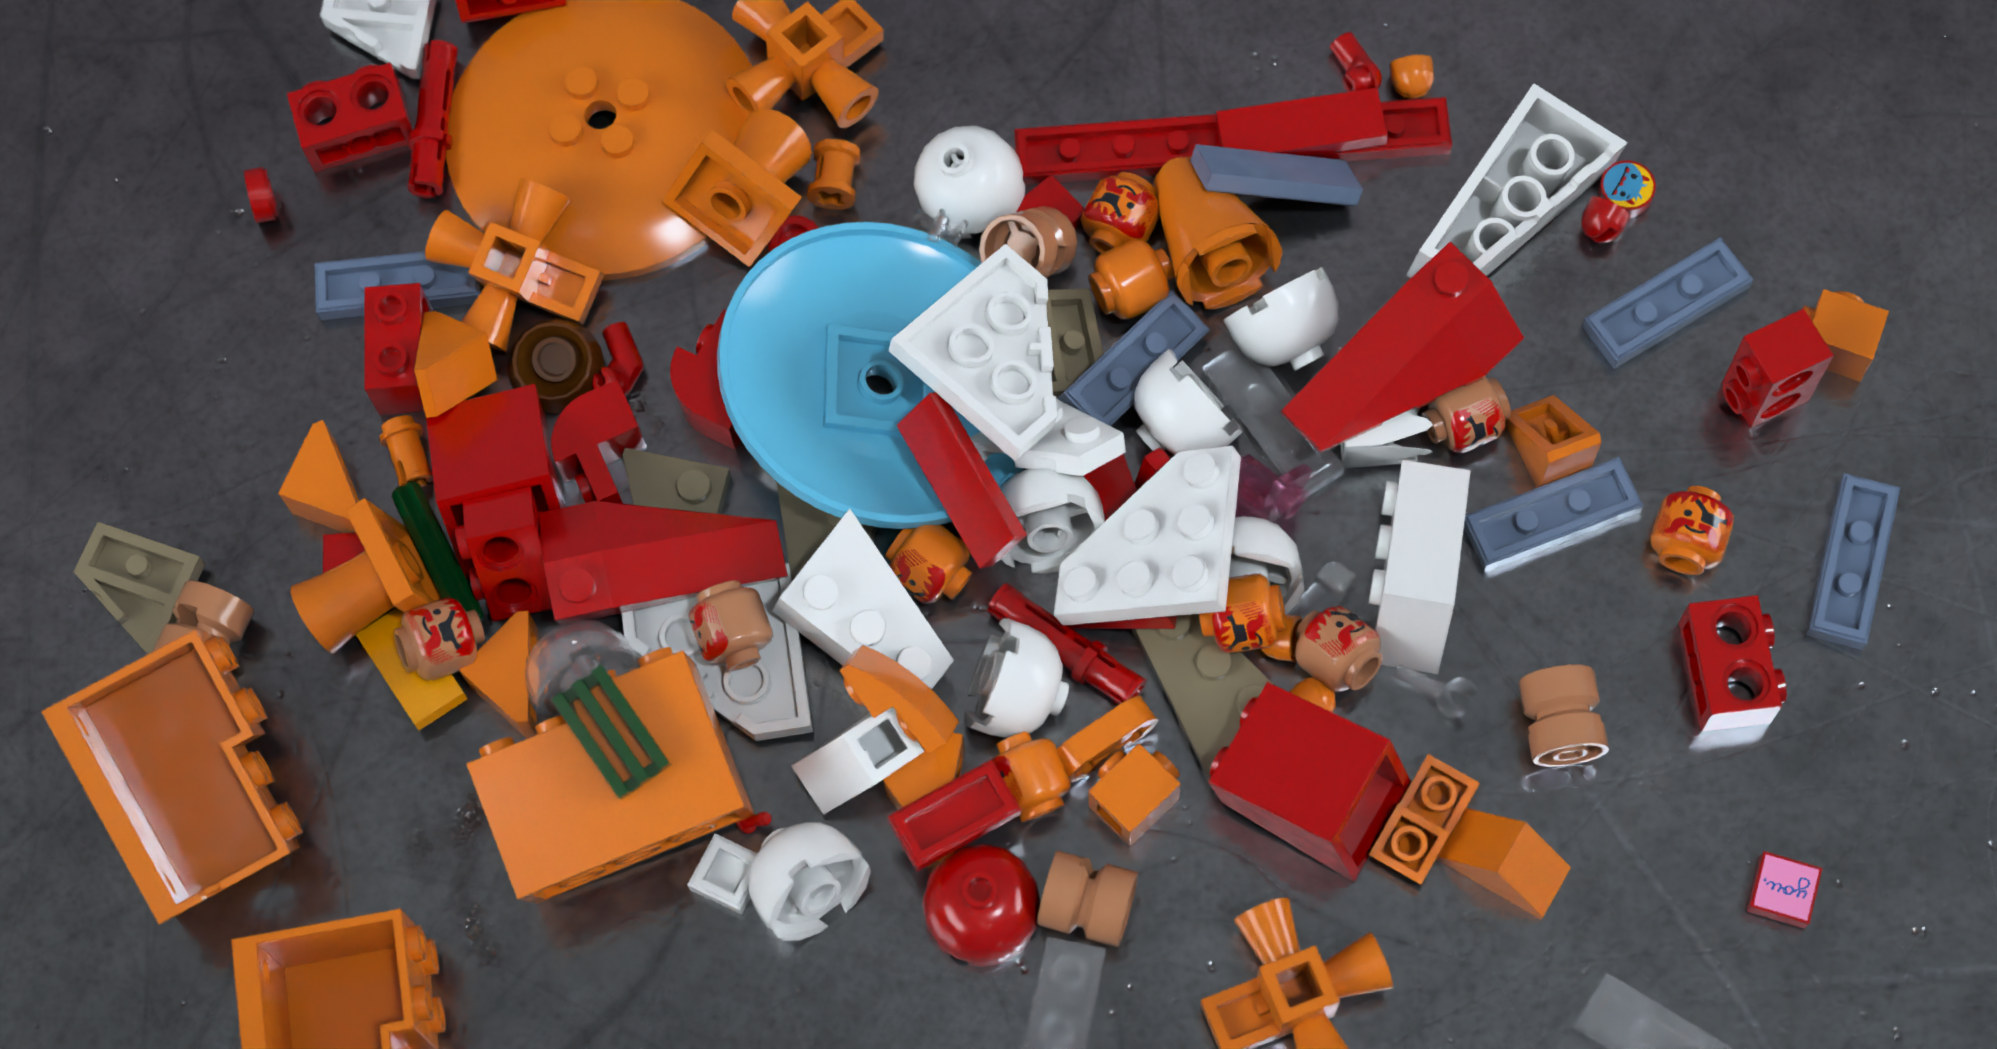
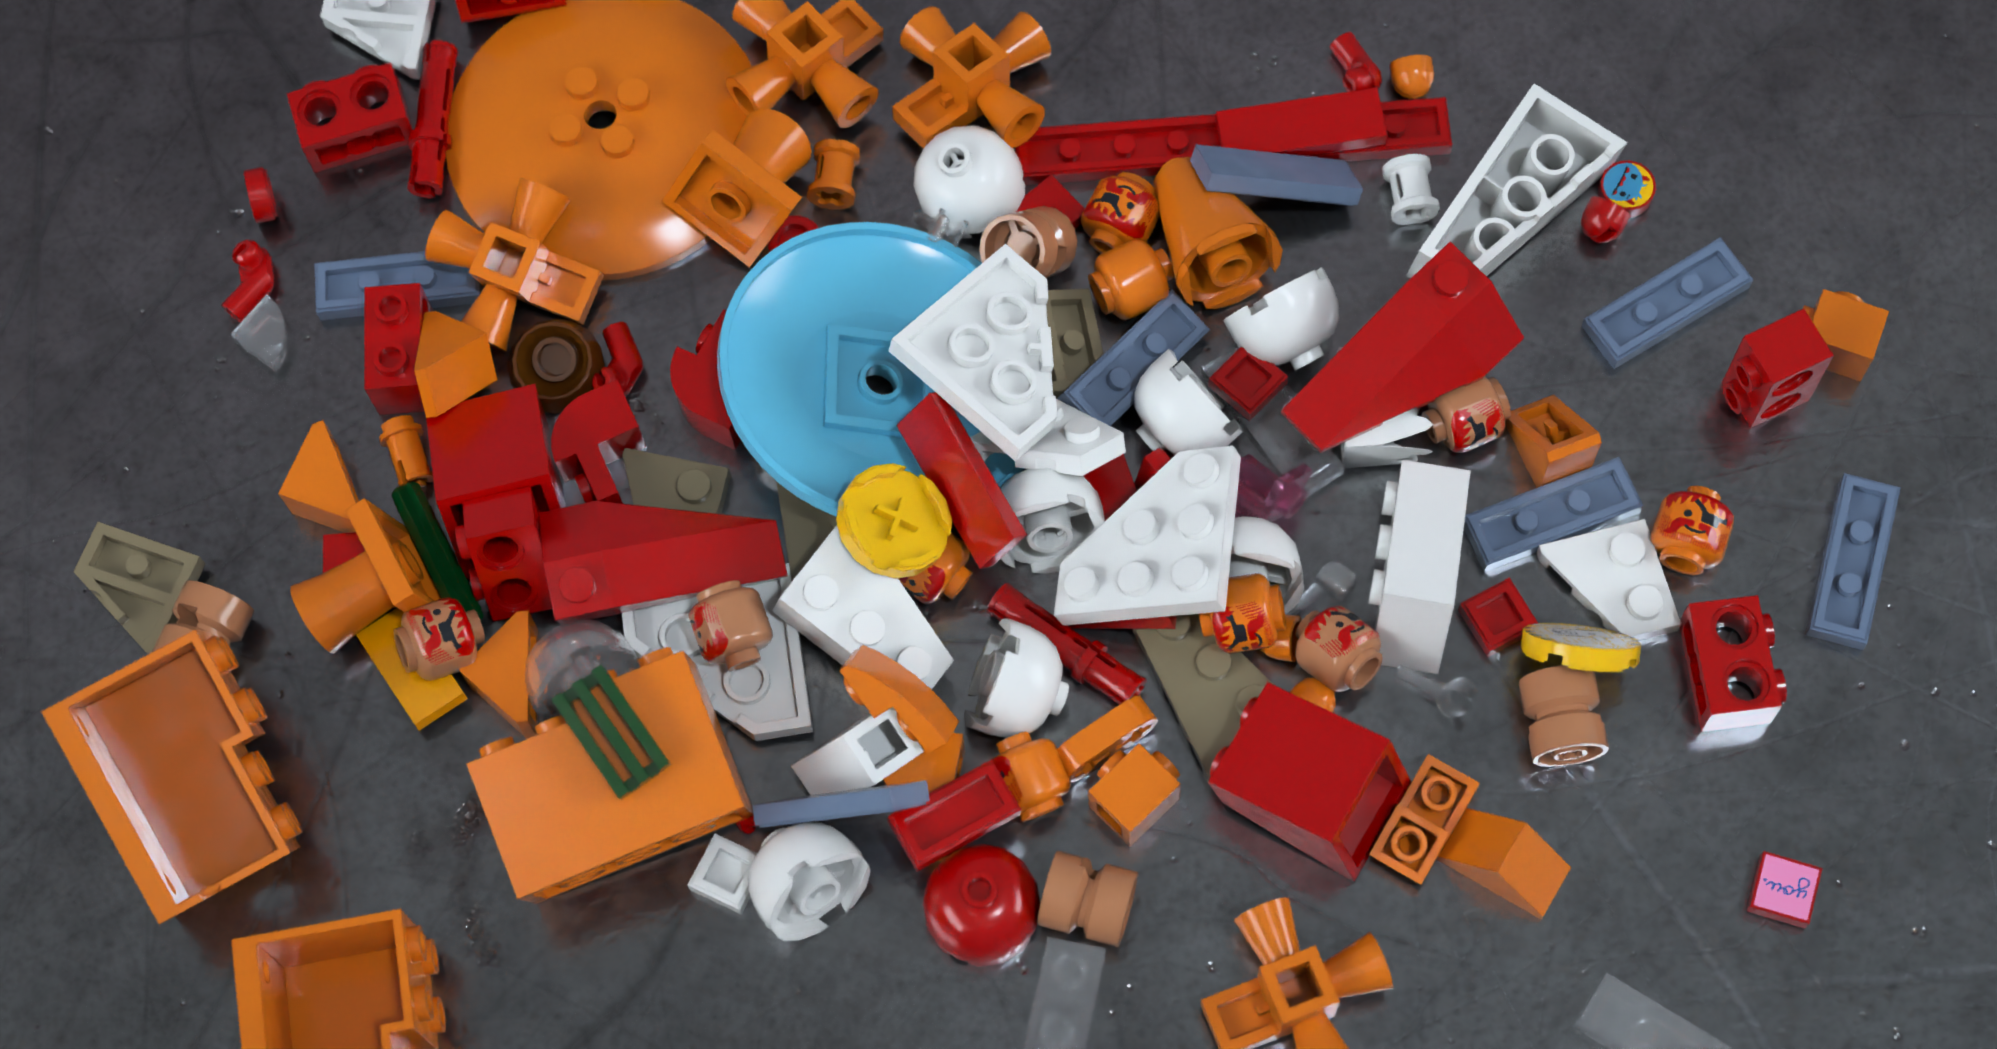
(255, 279): none -> red arm
(264, 333): none -> clear tile
(841, 804): none -> sand blue tile
(893, 521): none -> yellow tile
(971, 77): none -> orange brick
(1247, 383): none -> red tile
(1410, 189): none -> white bush
(1497, 616): none -> red tile
(1581, 646): none -> yellow tile
(1617, 578): none -> white wing

